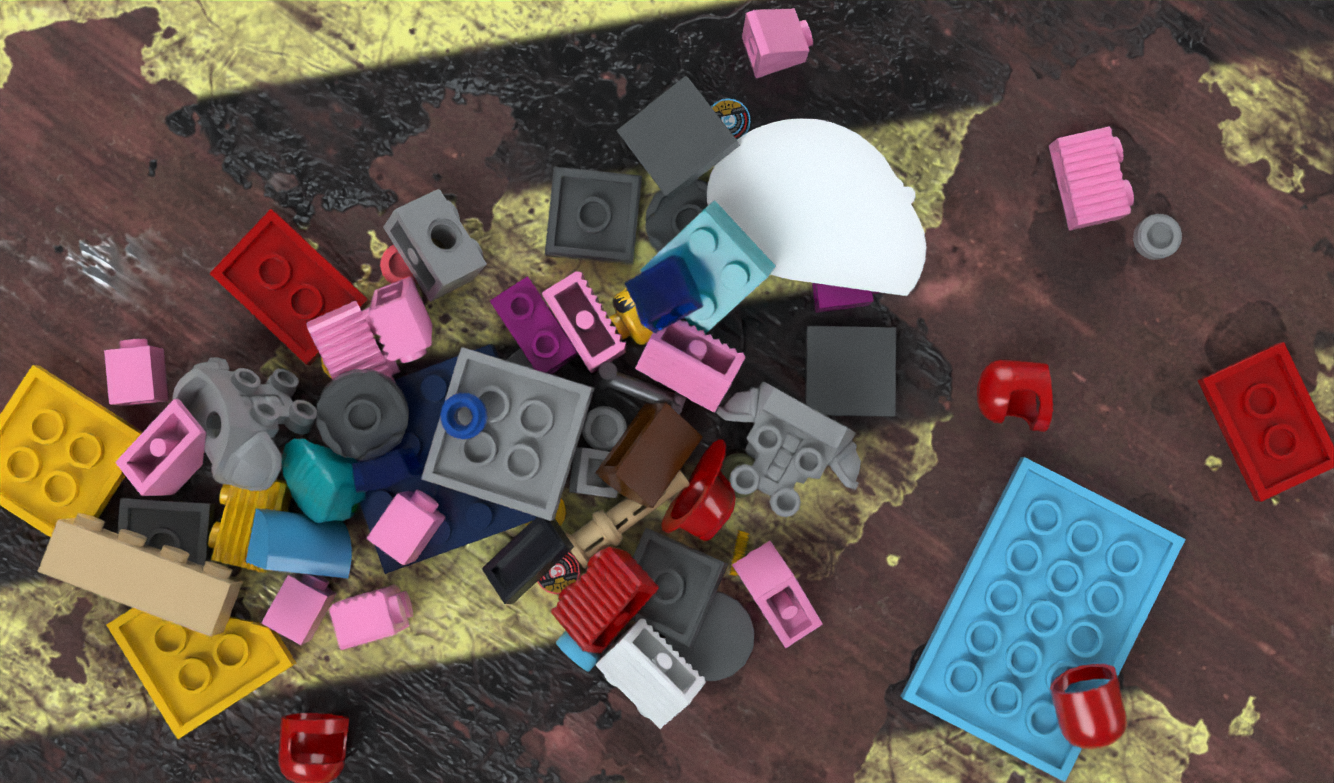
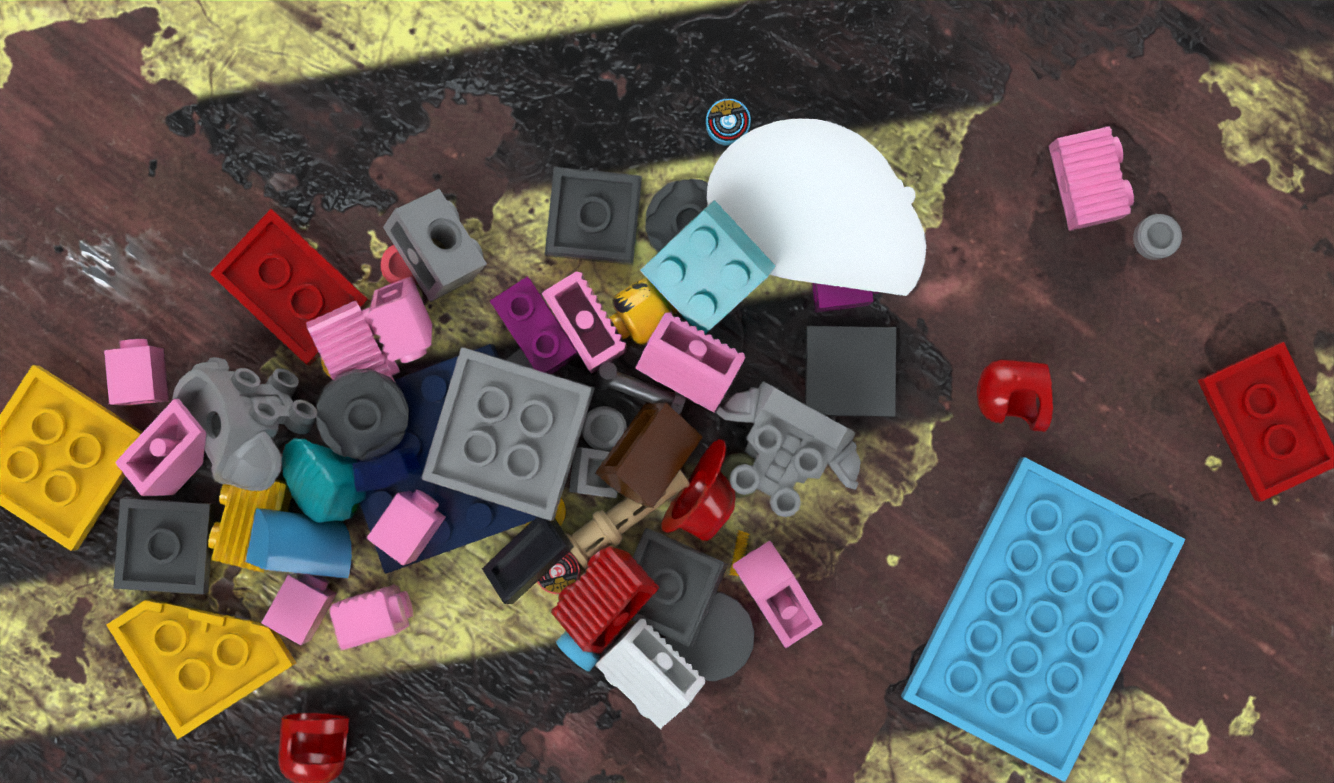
(141, 575): tan brick -> none
(450, 419): blue plate -> none
(664, 294): clear blue piece -> none
(678, 137): dark grey tile -> none
(775, 40): bright pink slope -> none
(1092, 716): red helmet -> none

